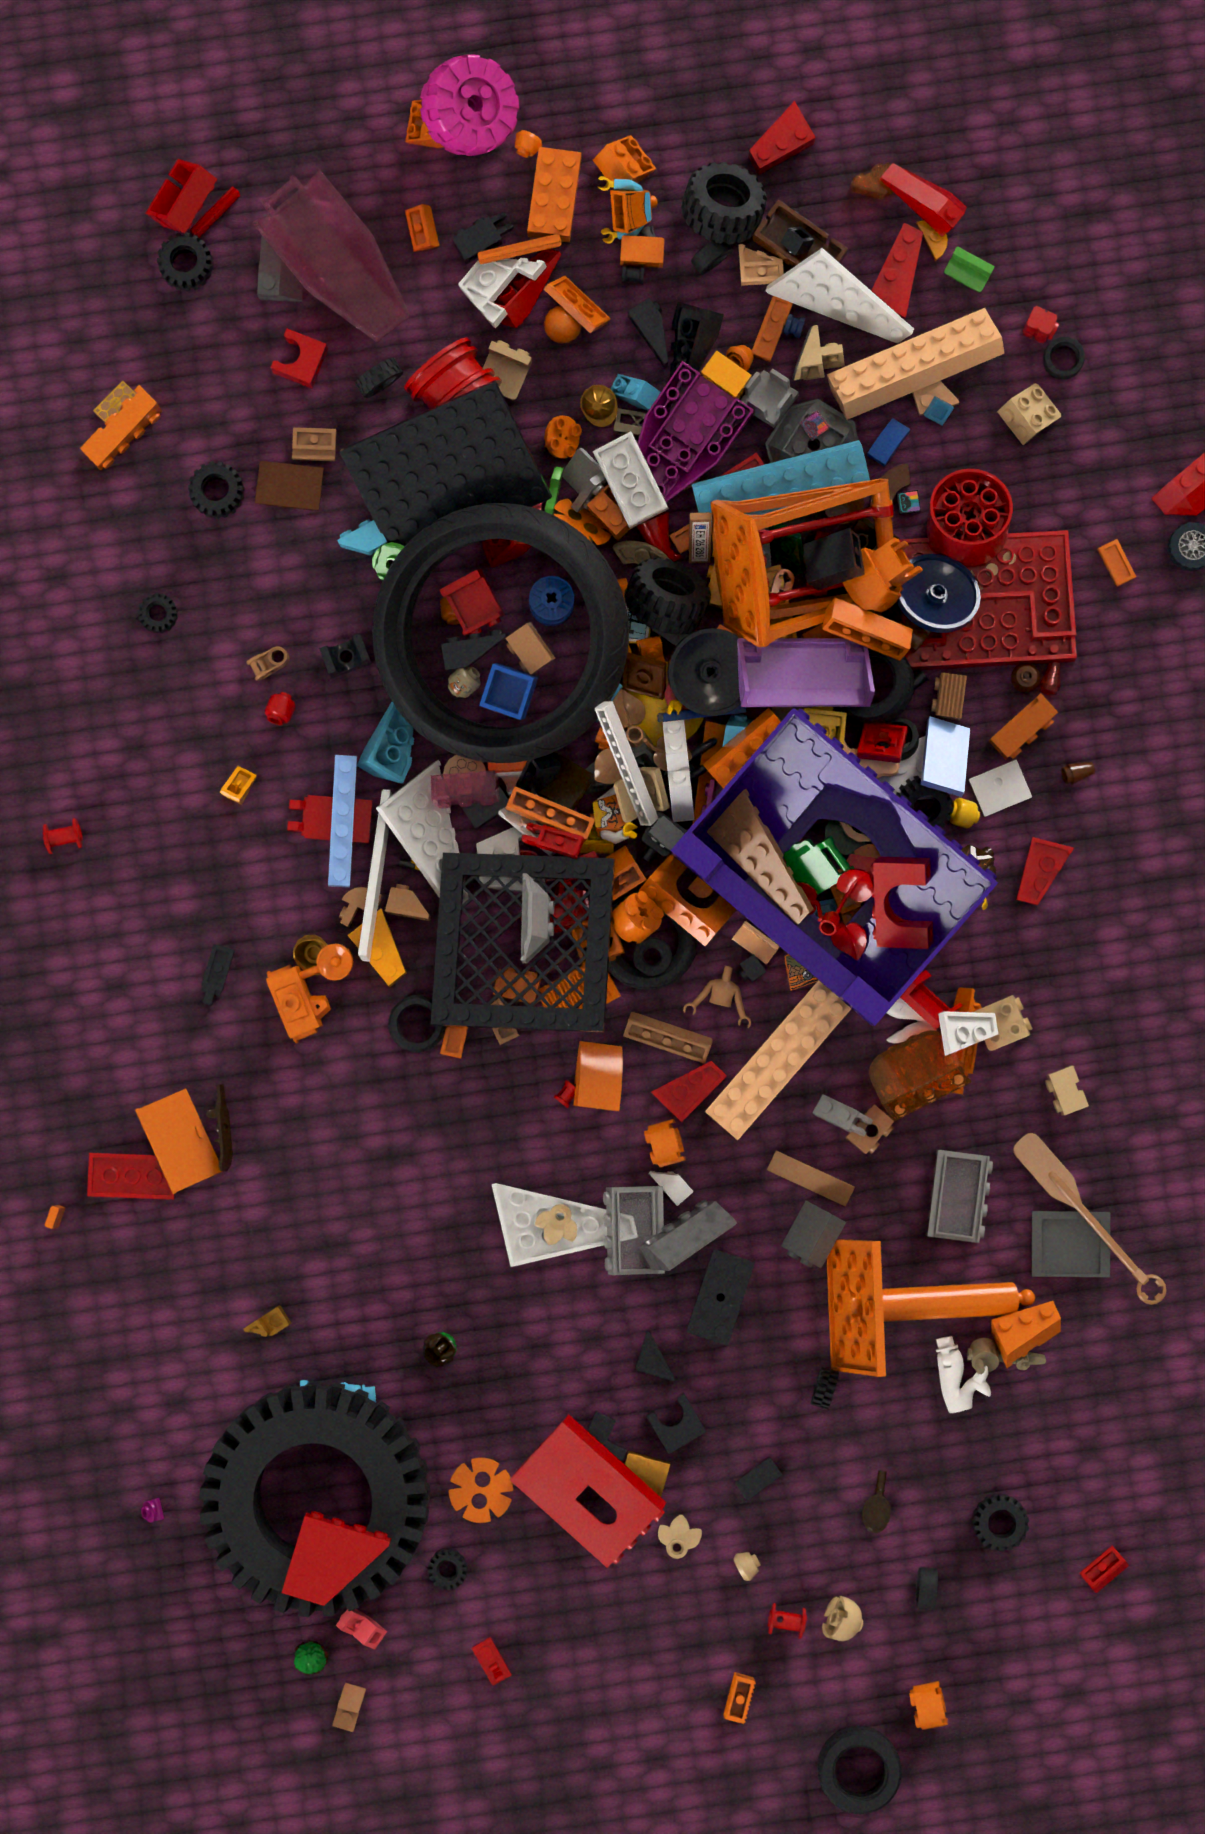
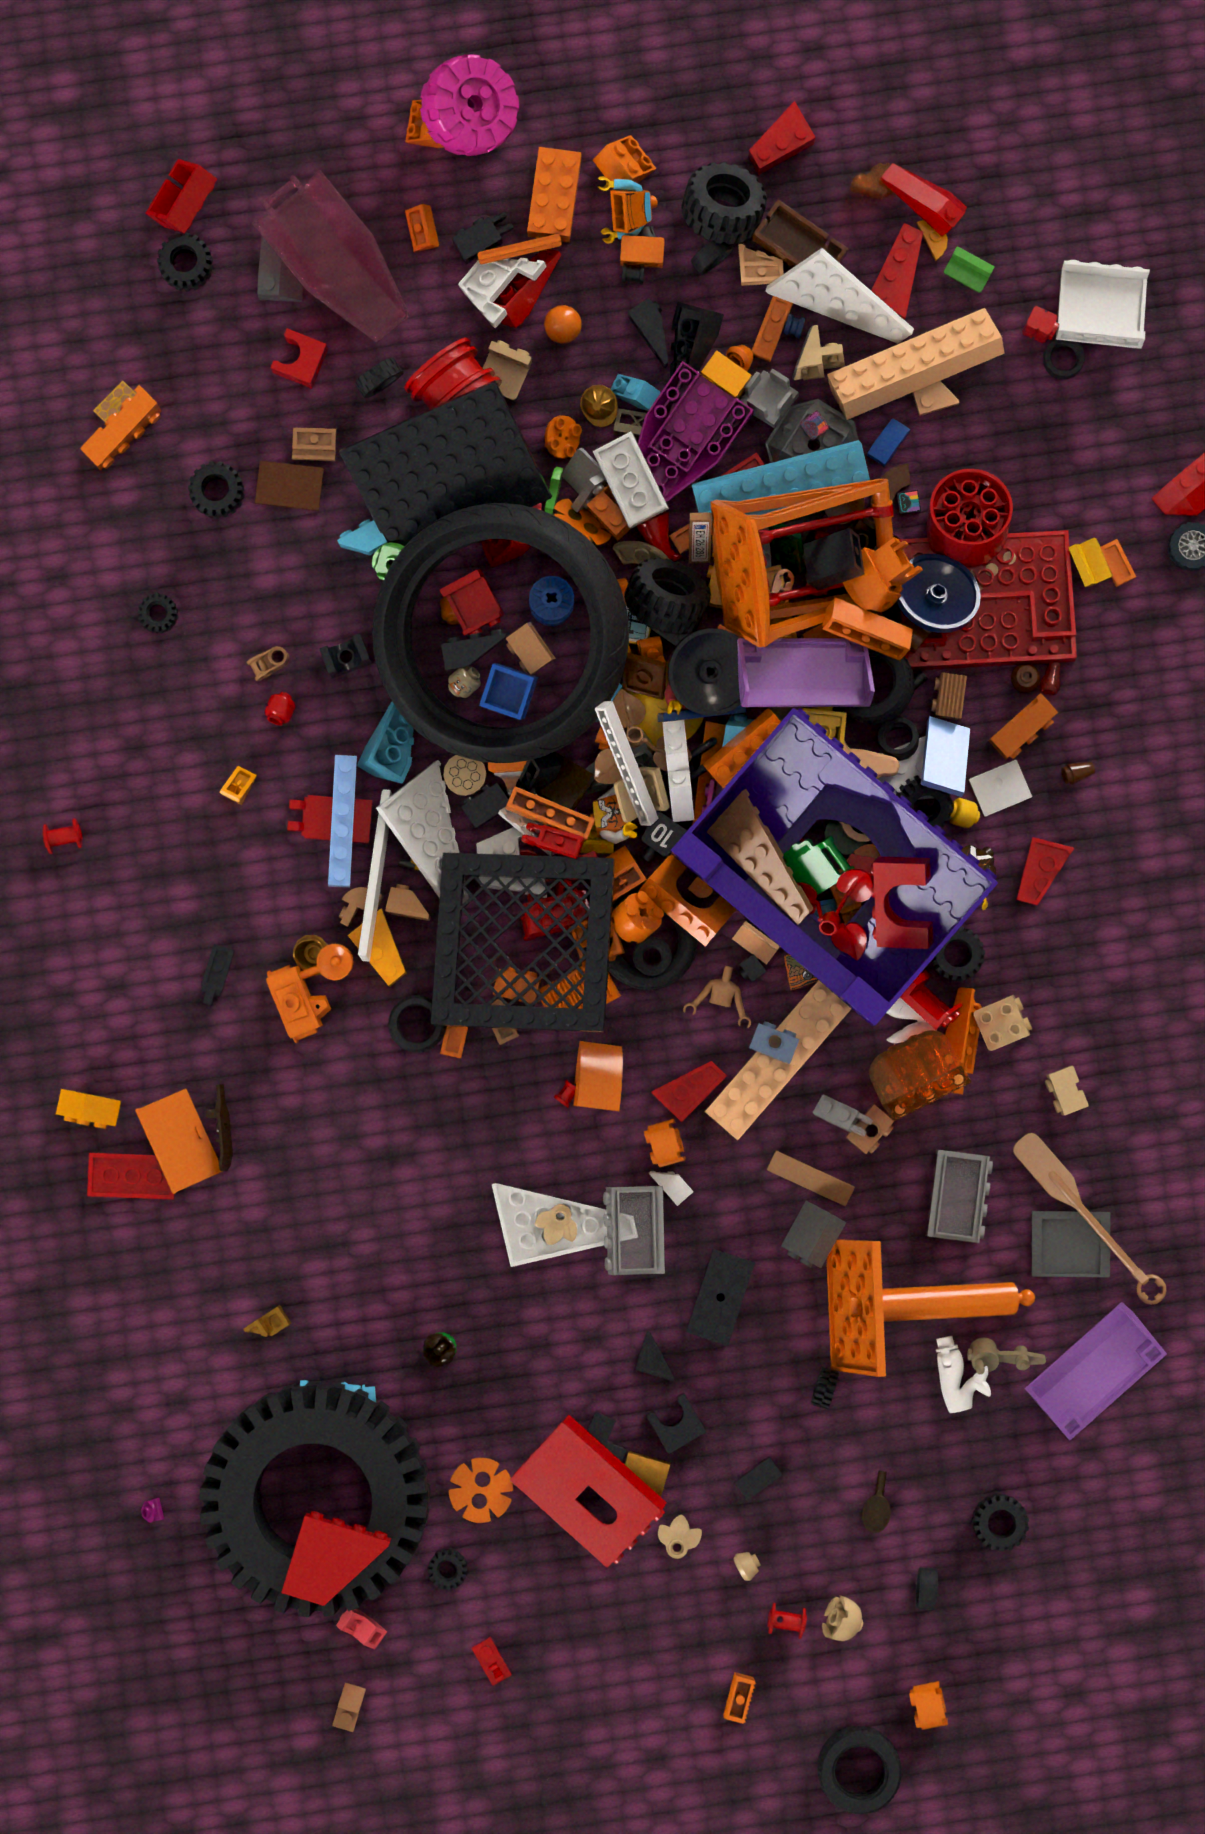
(54, 1216): orange tile -> none
(87, 1108): none -> light orange brick
(215, 212): red axle -> none
(310, 1657): green piece -> none
(465, 789): clear pink brick -> none
(527, 143): orange cone -> none
(535, 919): light grey wedge -> none
(577, 304): orange tile -> none
(665, 832): dark grey slope -> none
(668, 1037): medium nougat slope -> none
(686, 1235): flat silver slope -> none
(761, 1037): none -> sand blue brick
(797, 240): black plate -> none
(878, 732): red piece -> none
(938, 410): dark azure tile -> none
(965, 1029): white wing -> none
(973, 964): none -> black tyre
(1024, 1330): orange wedge -> none
(1029, 413): tan bracket -> none
(1090, 562): none -> yellow panel
(1096, 1370): none -> medium lavender slope
(1102, 304): none -> white panel
(1104, 1569): red slope -> none

